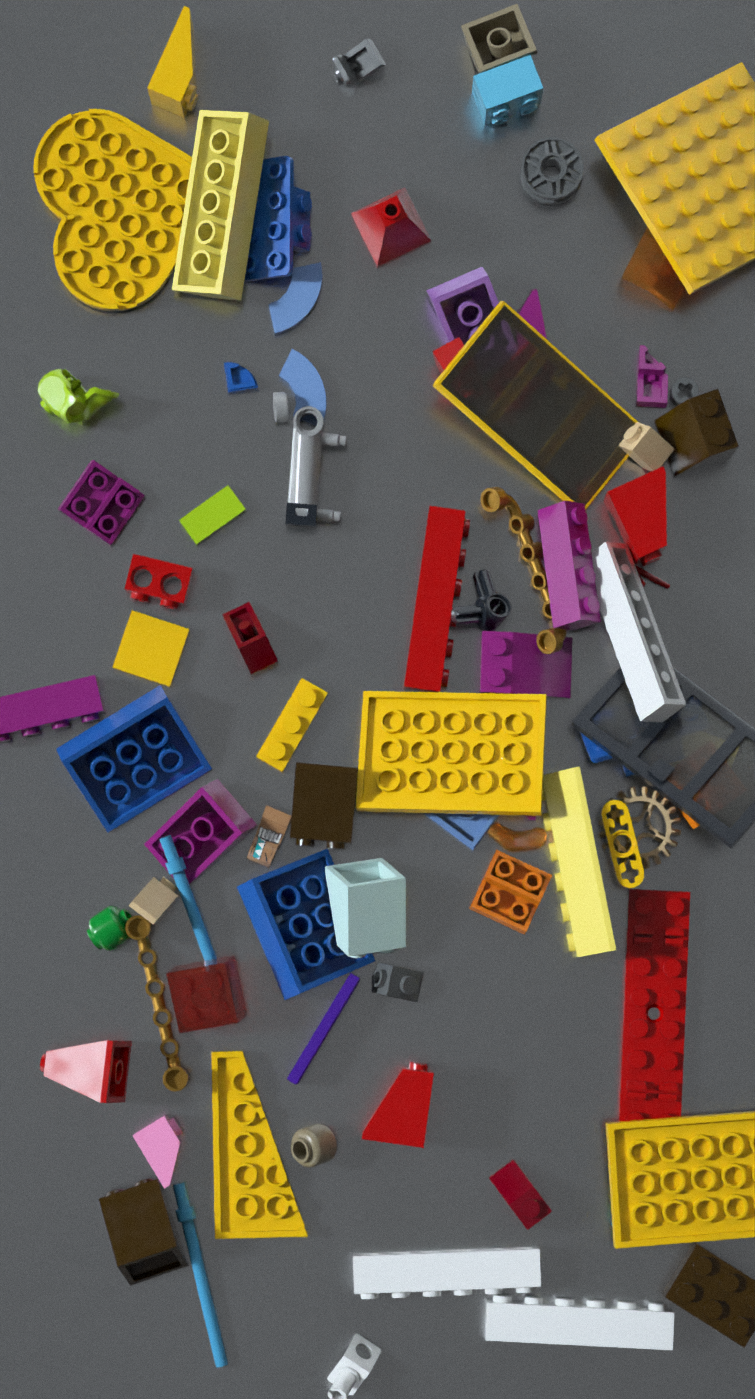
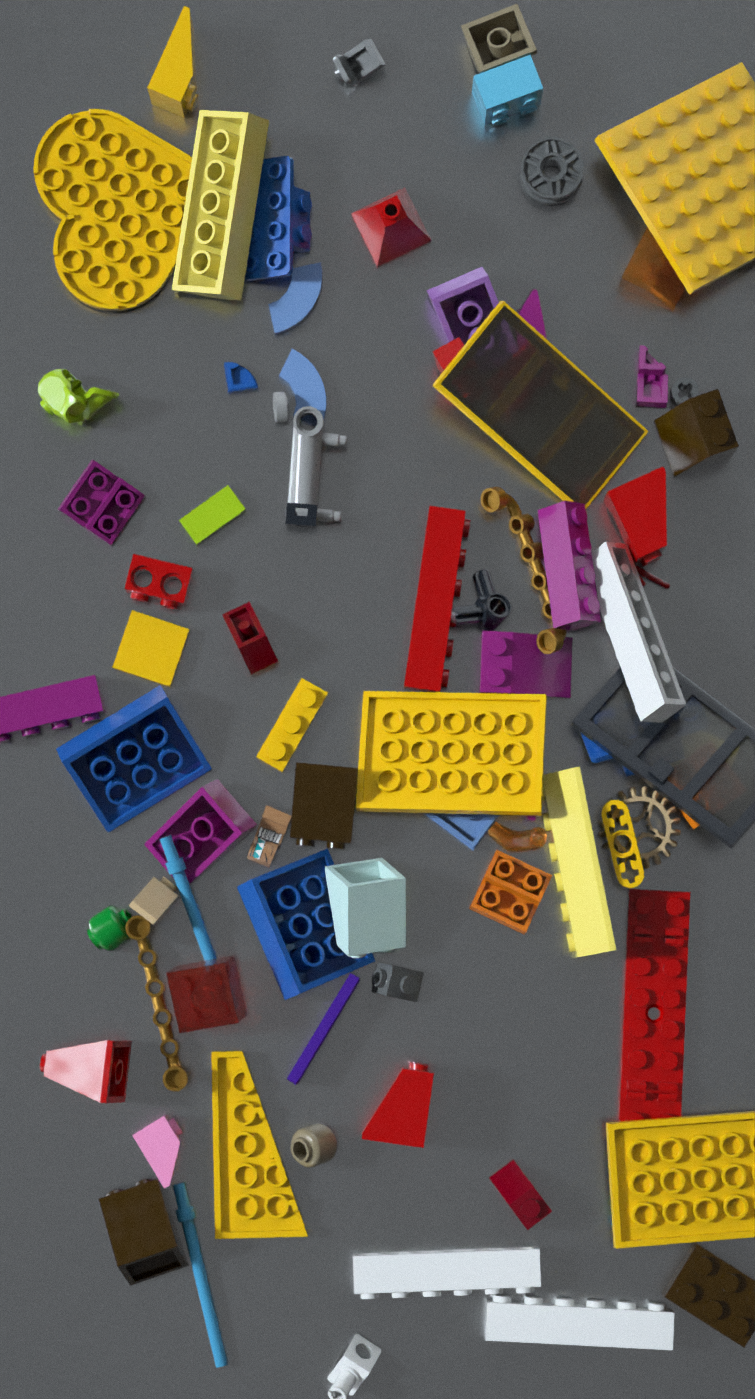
(646, 446): tan brick -> none

